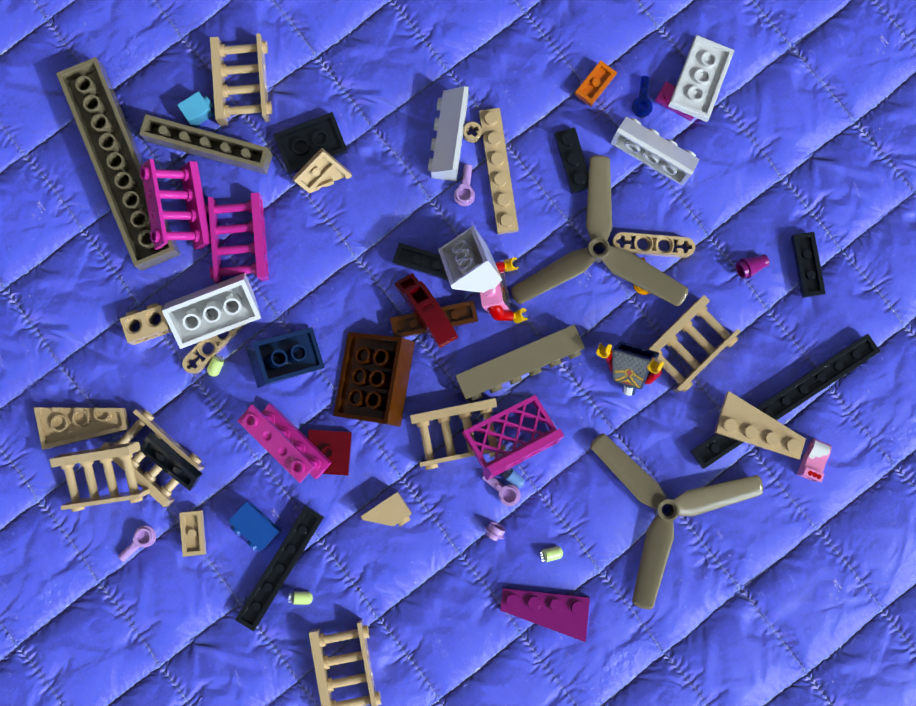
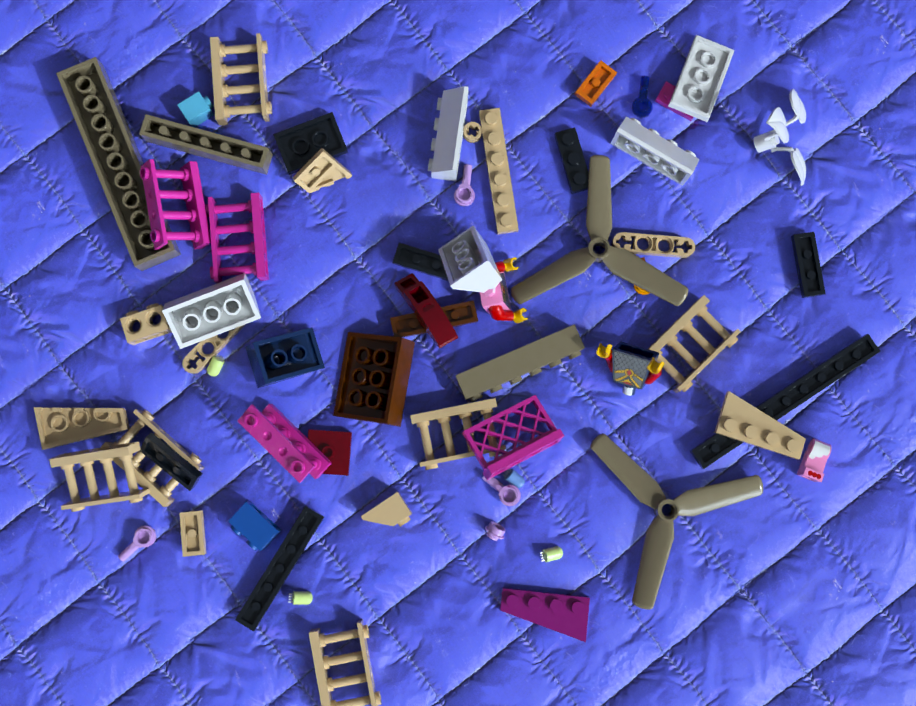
(750, 266): magenta cone -> none
(778, 123): none -> white plant

